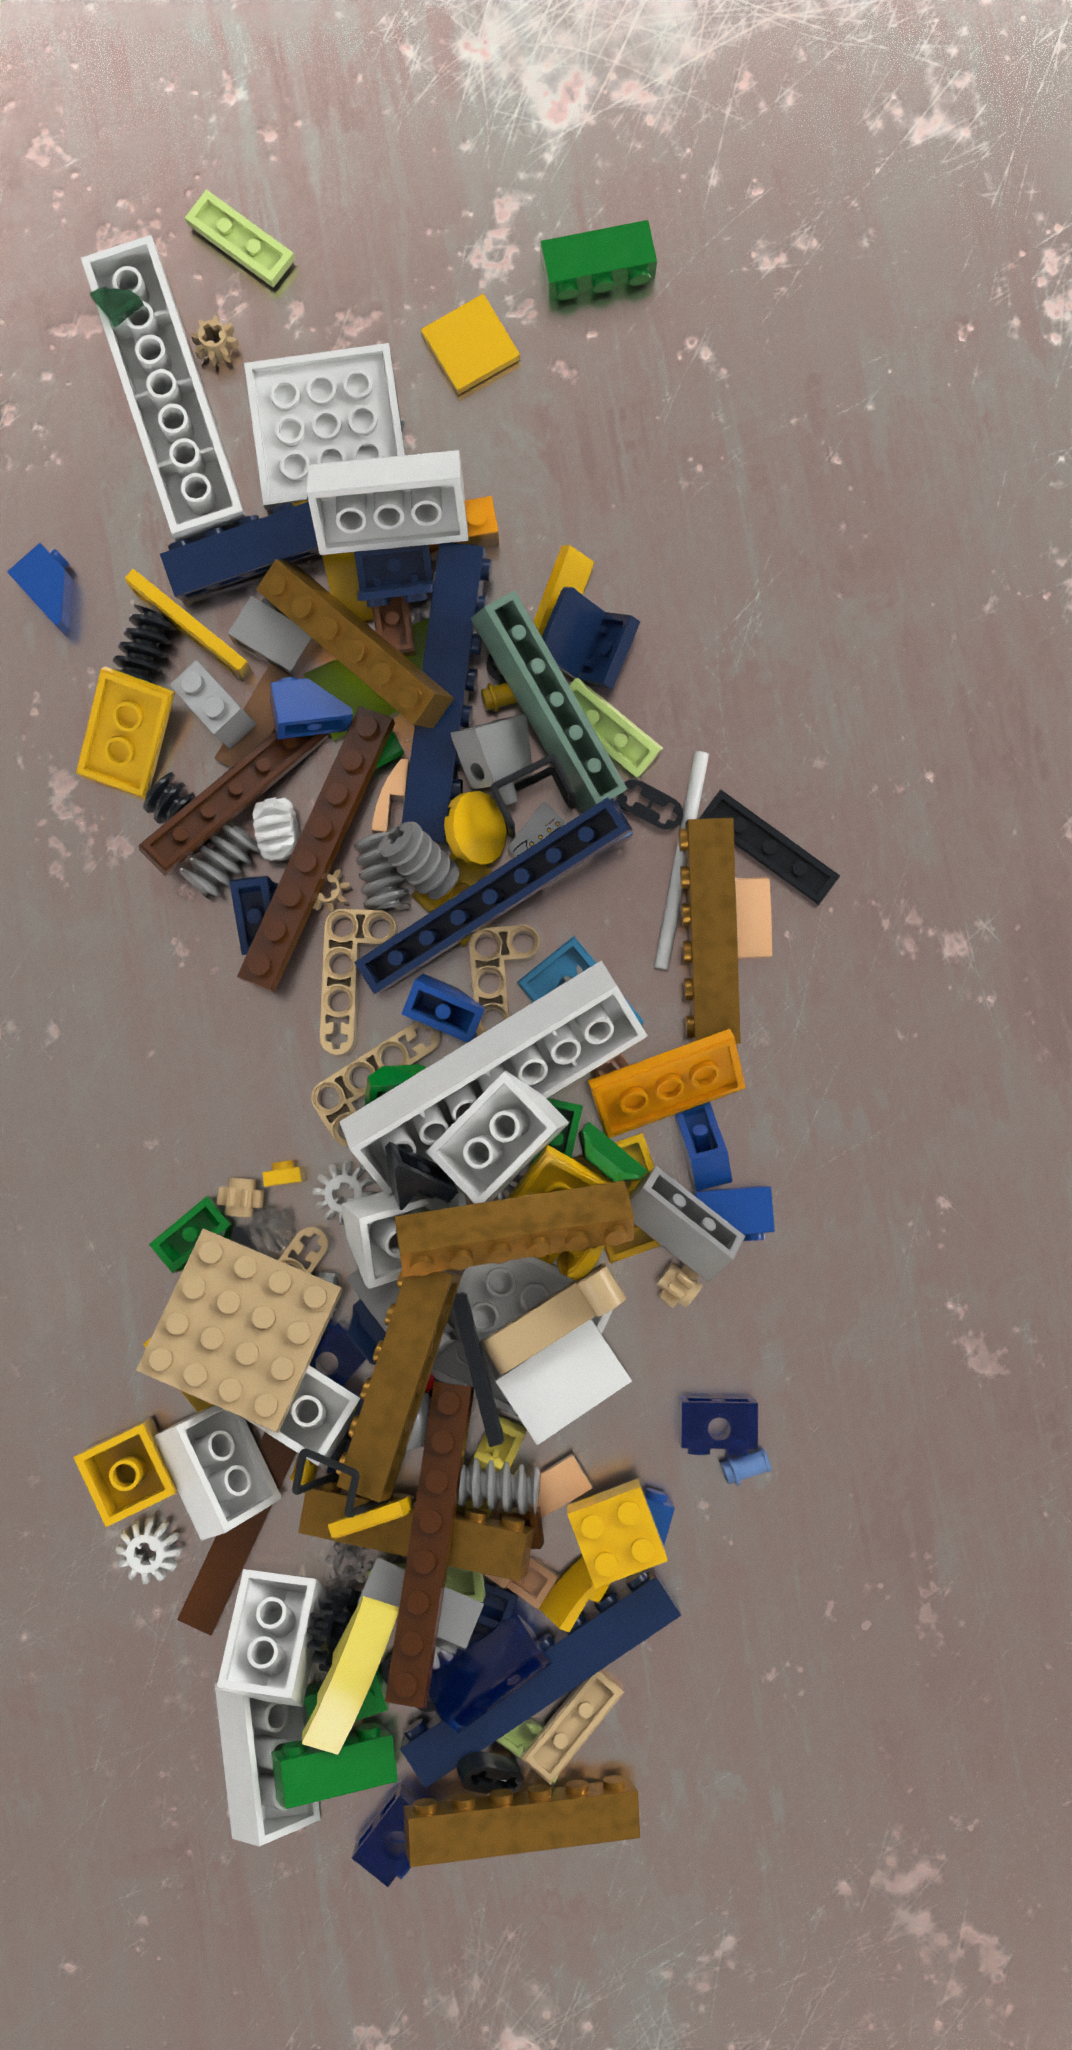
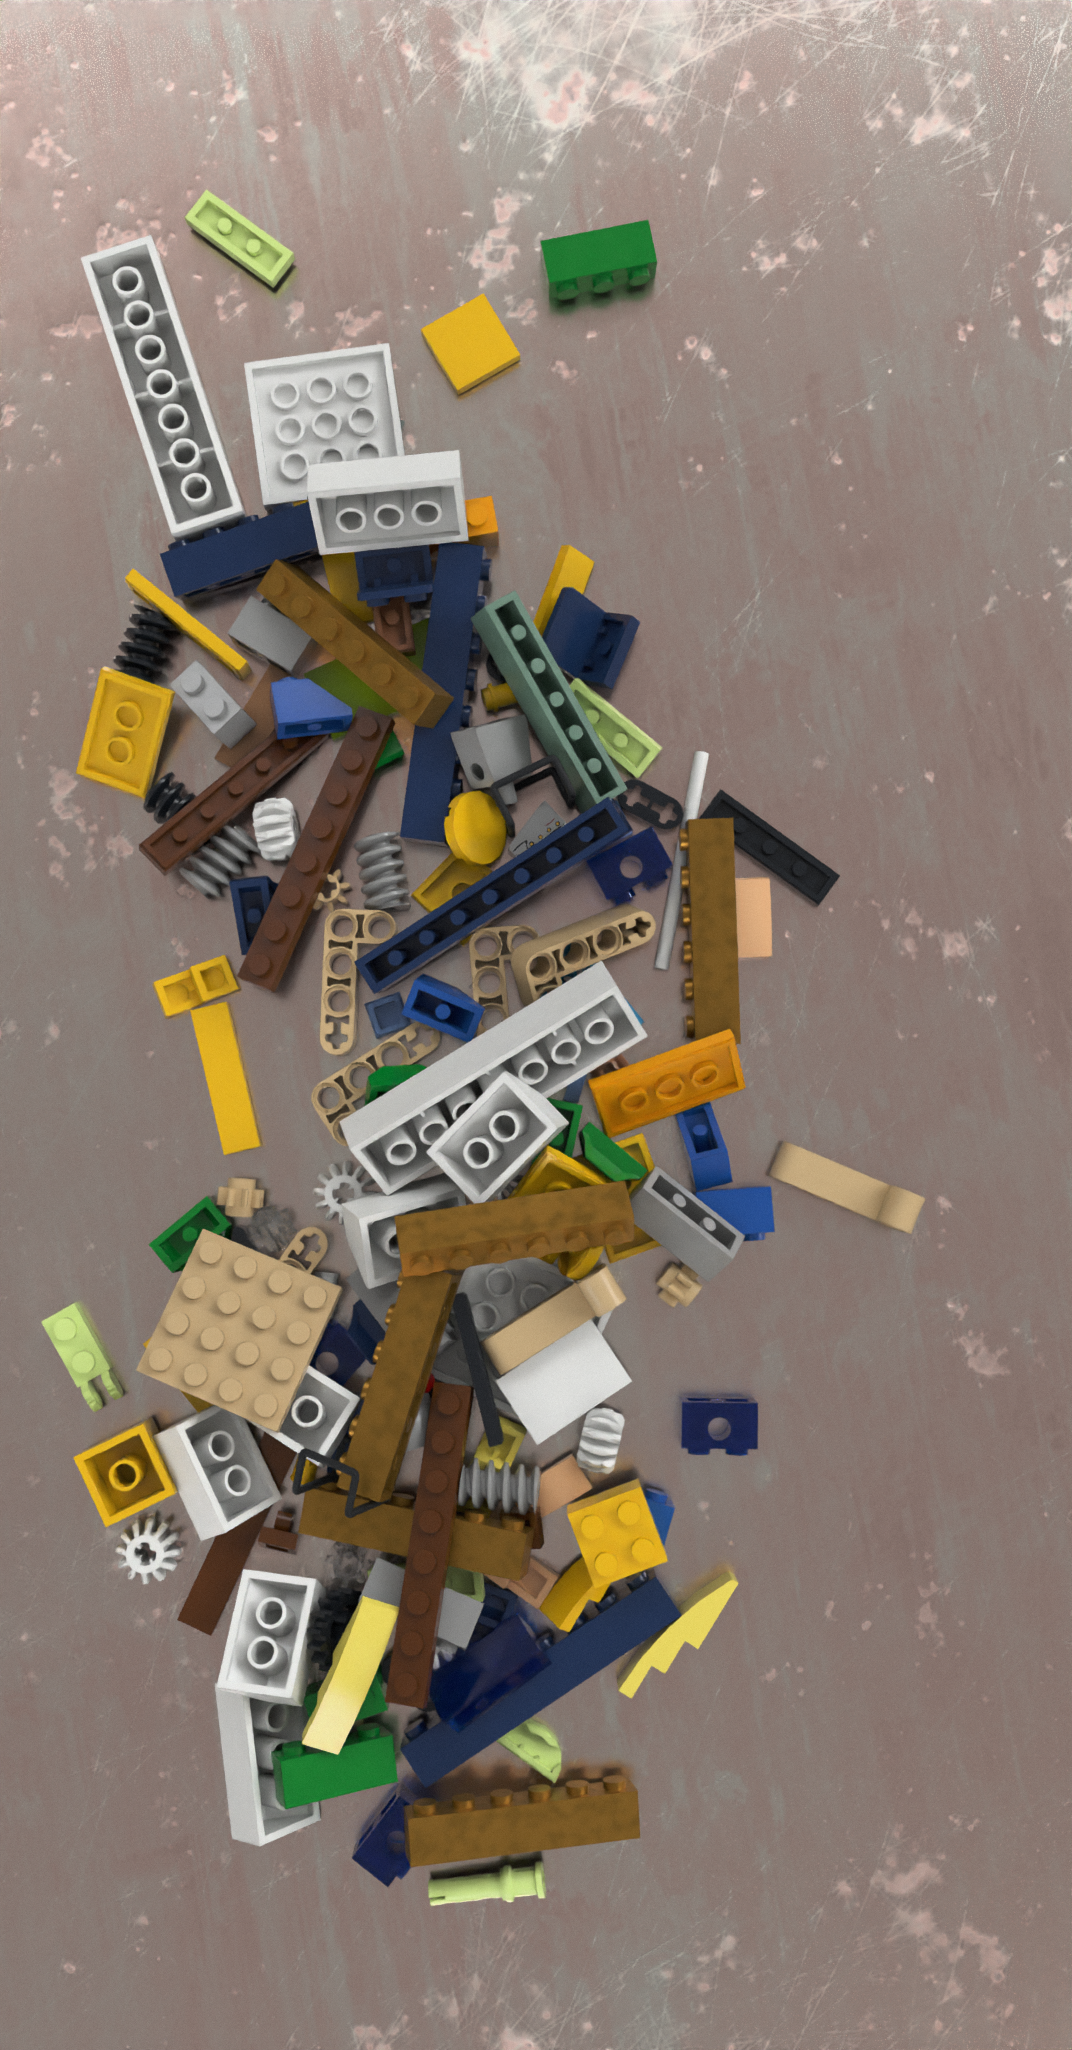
(47, 584): blue slope -> none
(82, 1353): none -> yellowish green hinge
(116, 303): clear green tile -> none
(195, 986): none -> yellow slope
(222, 334): tan gear -> none
(226, 1078): none -> yellow tile
(280, 1537): none -> reddish brown tile
(283, 1173): yellow plate -> none
(372, 1517): yellow tile -> none
(386, 1015): none -> medium blue tile
(393, 790): light nougat slope -> none
(413, 1173): black slope -> none
(419, 859): light grey piece -> none
(488, 1772): black beam -> none
(505, 1884): none -> yellowish green pin
(571, 1726): tan tile -> none
(574, 1090): none -> medium blue tile
(600, 1440): none -> white gear
(622, 930): none -> tan beam
(642, 848): none -> clear blue brick
(697, 1619): none -> light yellow slope
(745, 1466): medium blue pin -> none
(847, 1187): none -> tan beam

